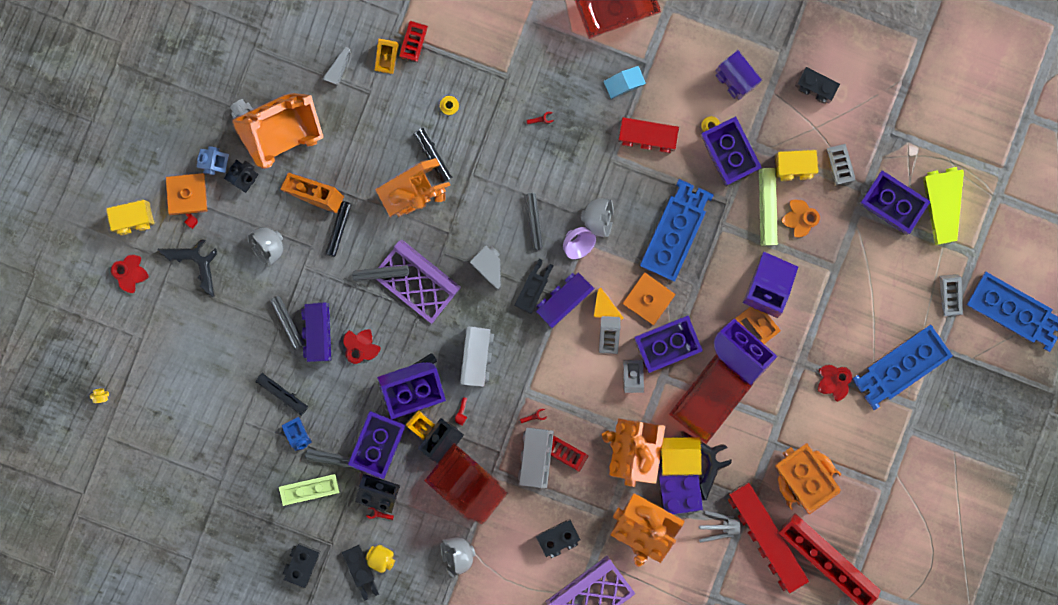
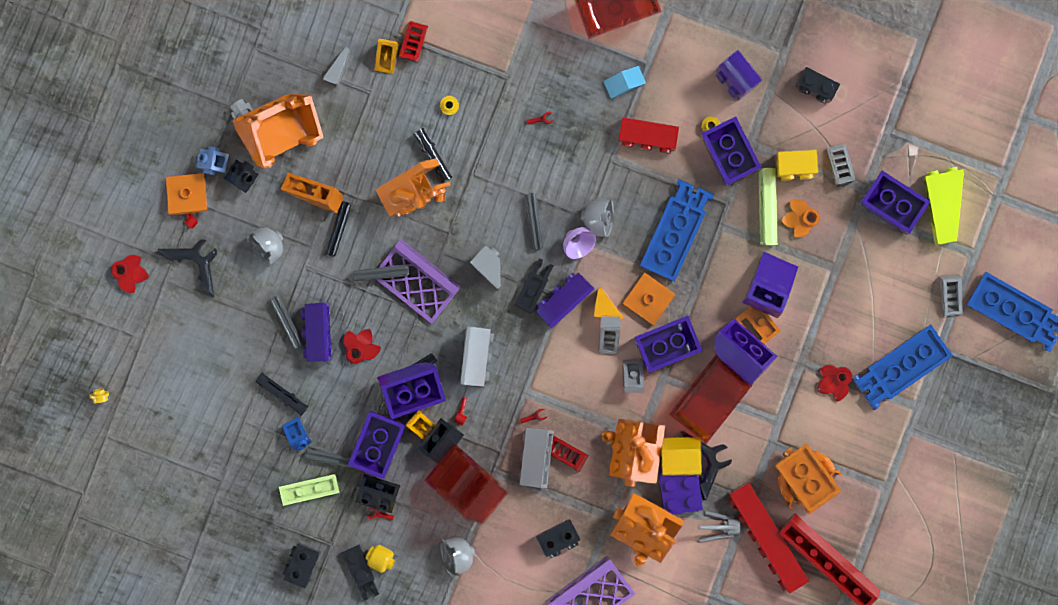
(130, 216): yellow brick -> none

